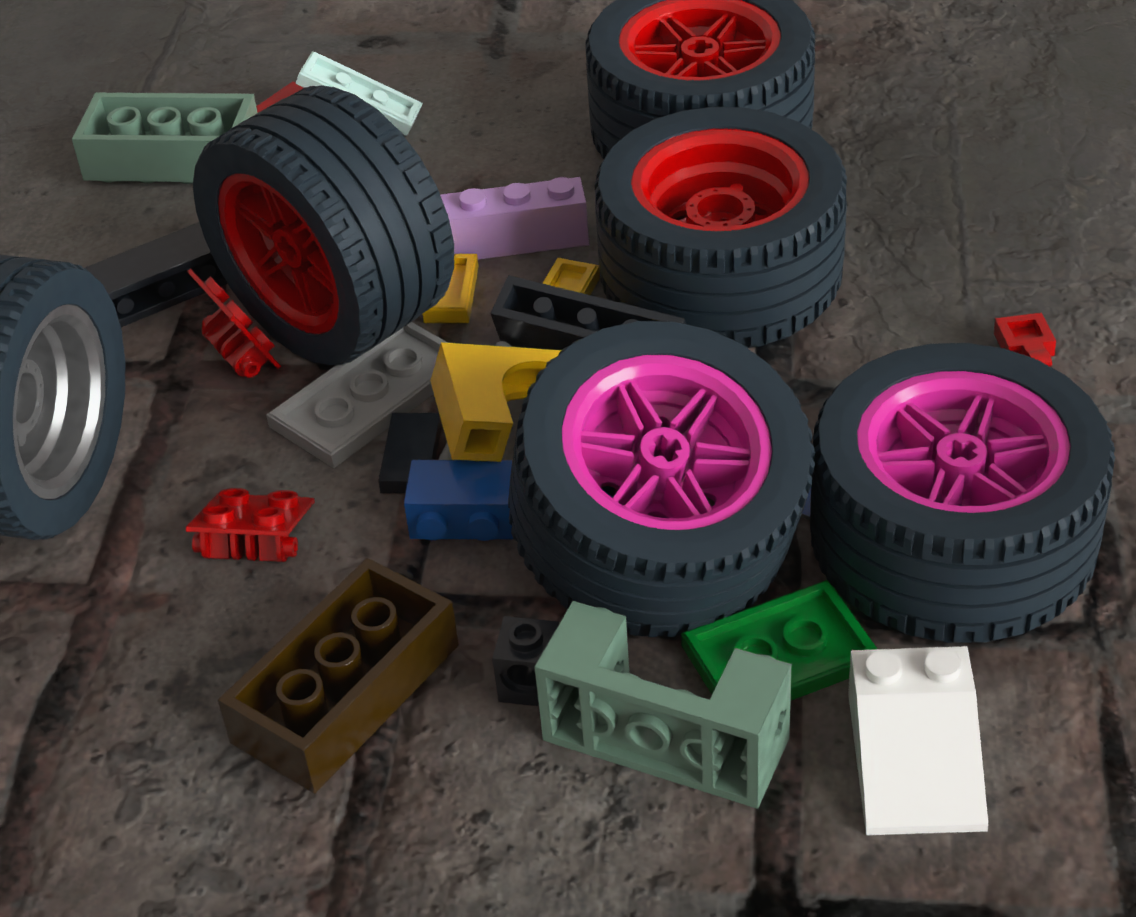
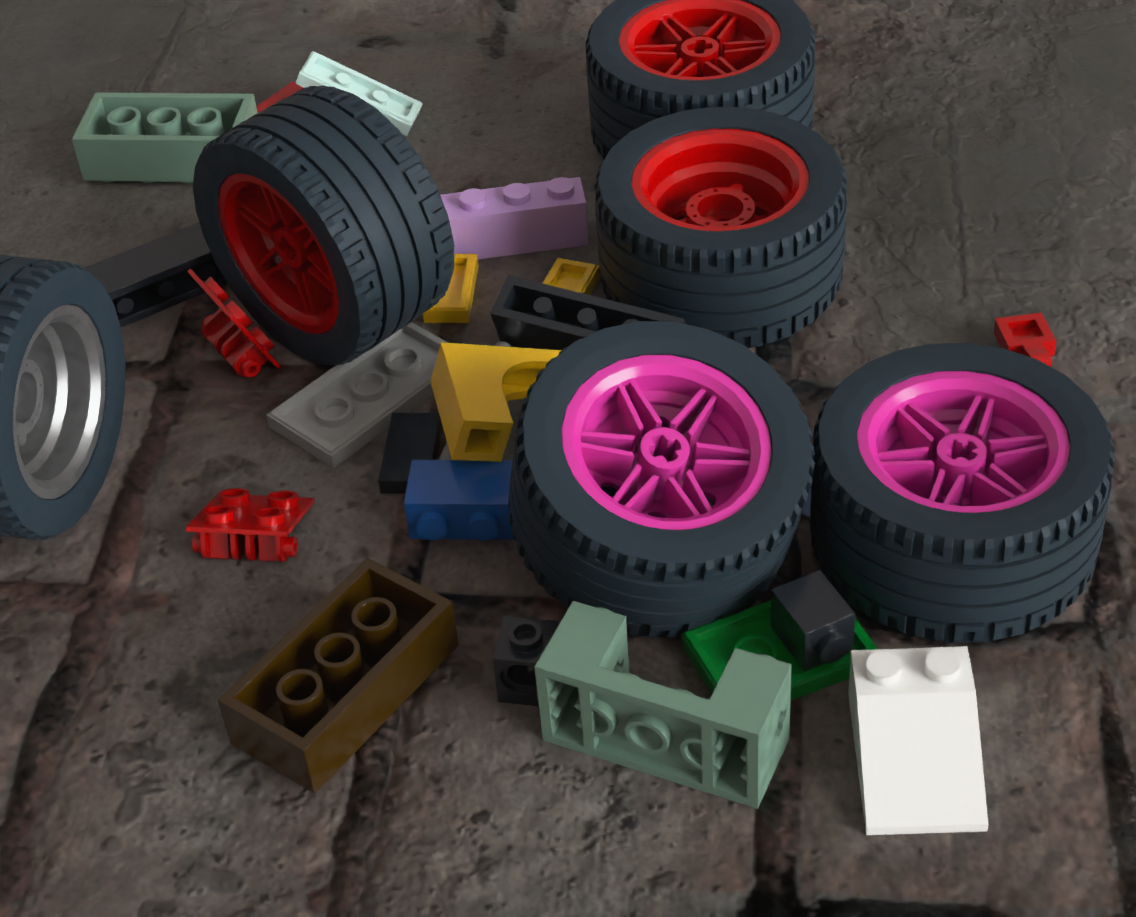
(812, 620): none -> black brick

